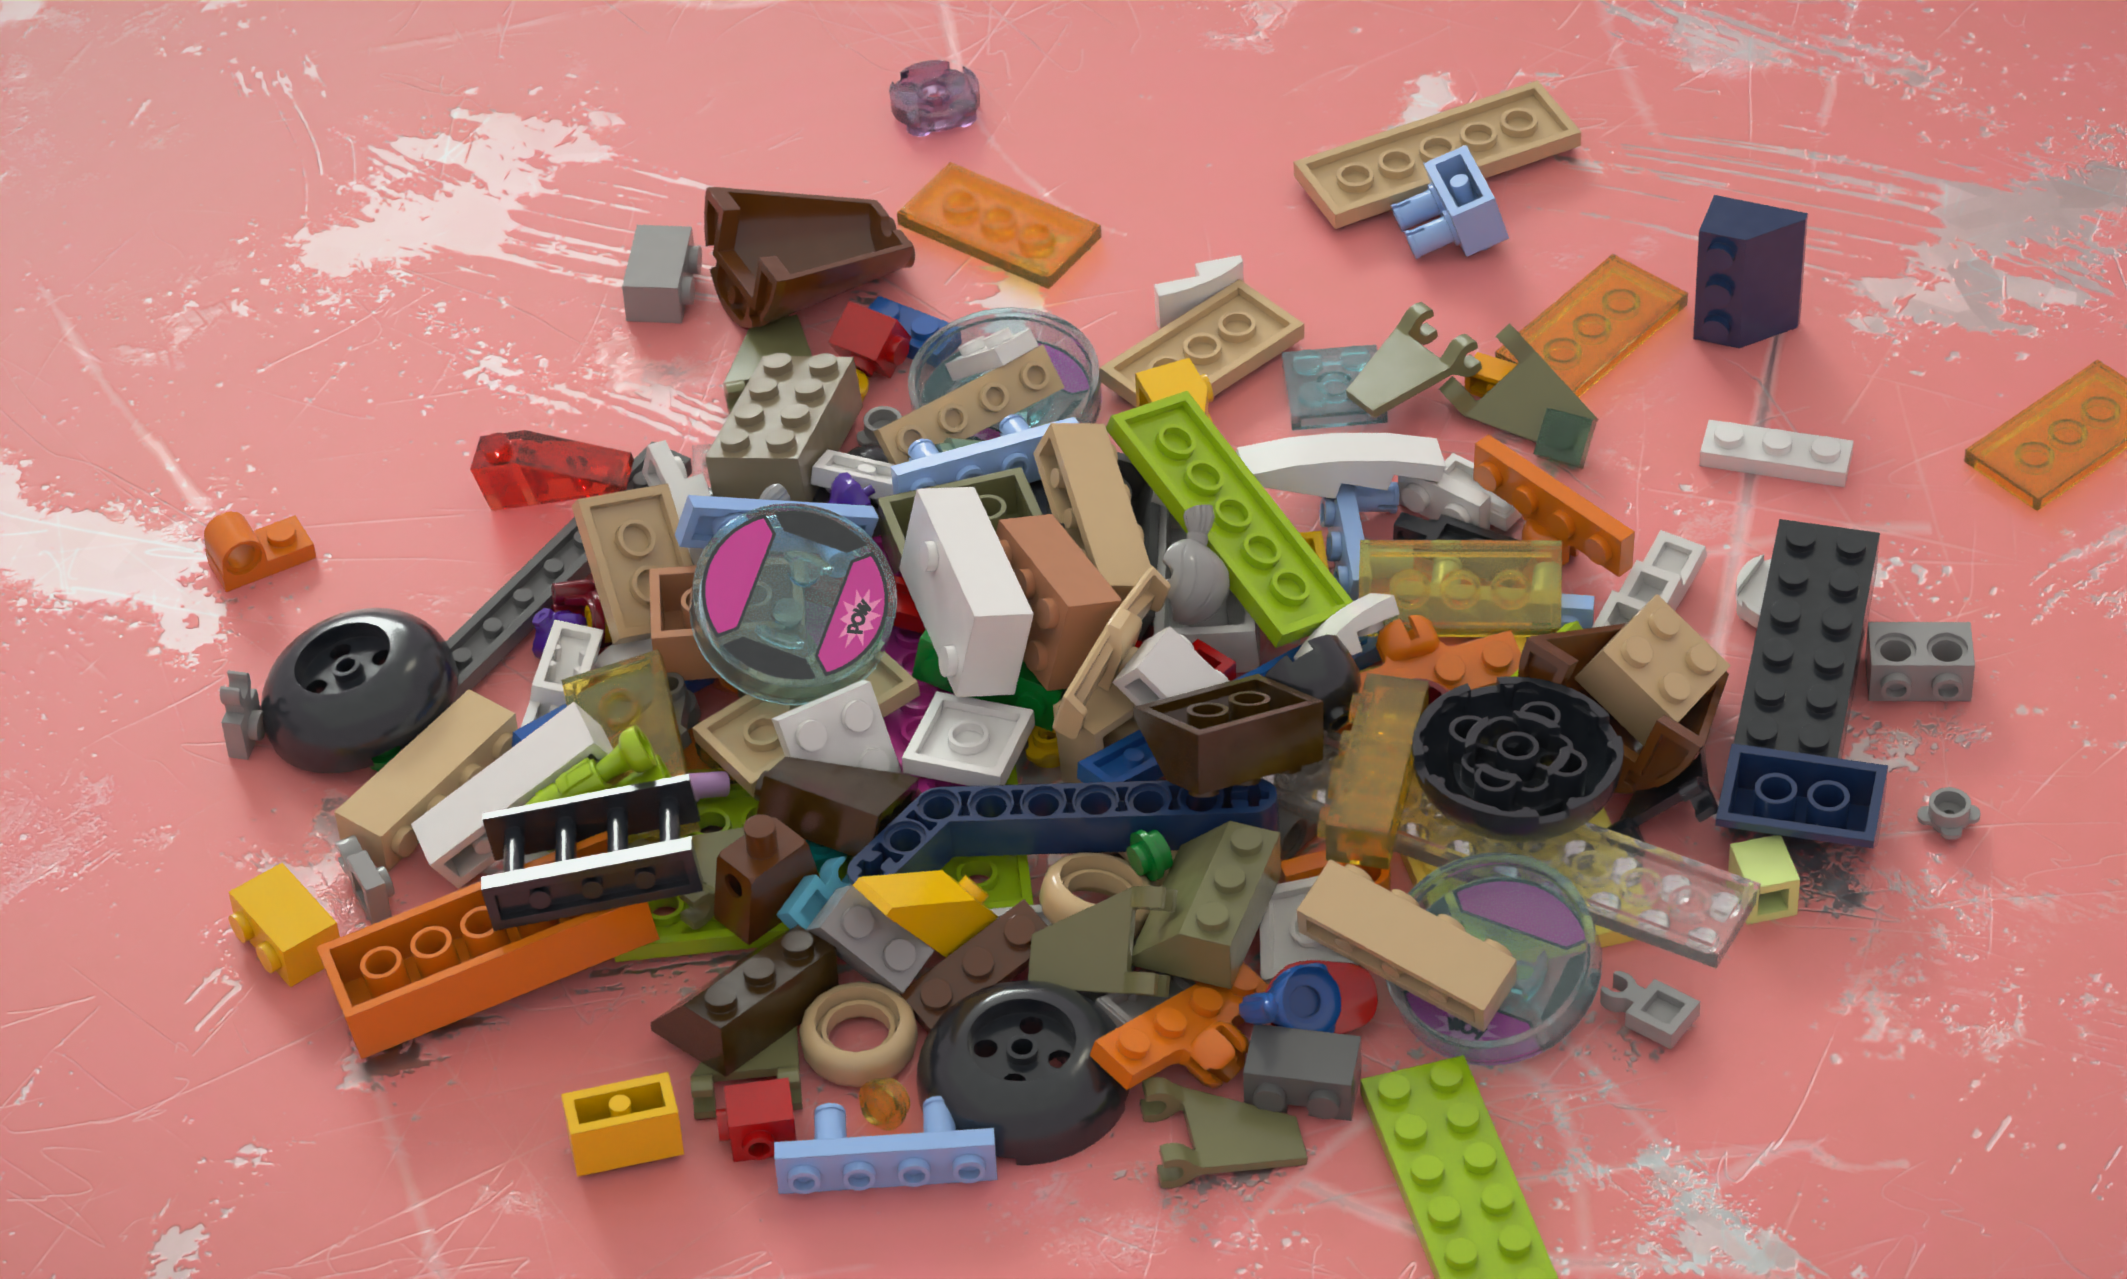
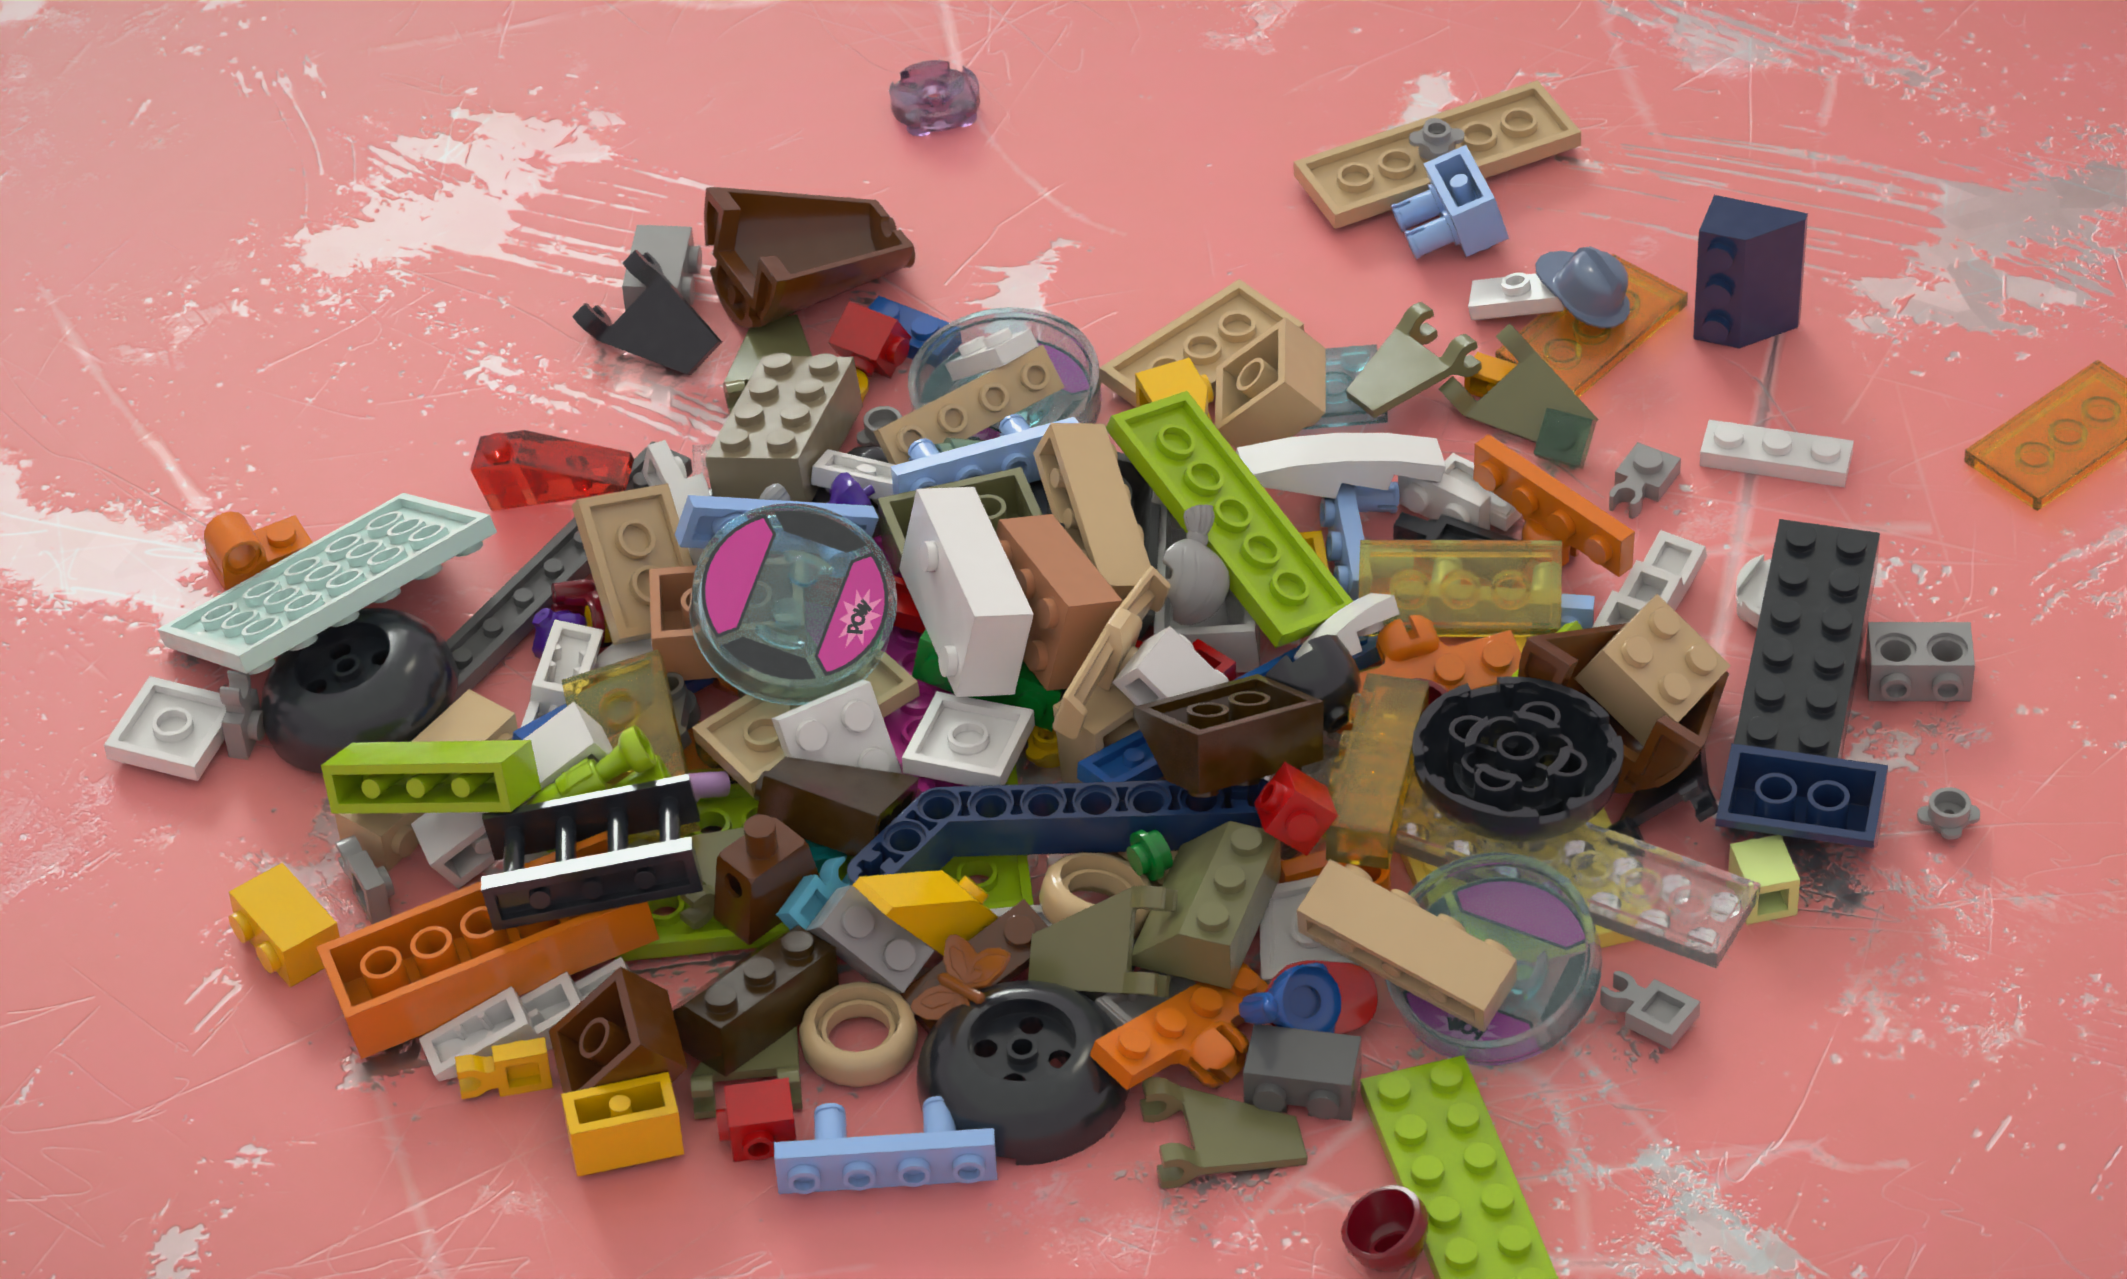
(169, 729): none -> white plate
(327, 583): none -> light aqua plate
(431, 777): none -> lime brick
(509, 1019): none -> white slope
(512, 1069): none -> yellow plate
(618, 1035): none -> reddish brown brick
(657, 324): none -> black flag
(884, 1103): clear yellow plate -> none
(964, 976): none -> dark orange piece
(999, 225): clear yellow tile -> none
(1182, 295): white slope -> none
(1271, 387): none -> tan brick
(1295, 808): none -> red brick
(1386, 1228): none -> dark red piece
(1436, 138): none -> light grey plate
(1511, 296): none -> white plate
(1587, 284): none -> sand blue piece
(1641, 475): none -> light grey plate

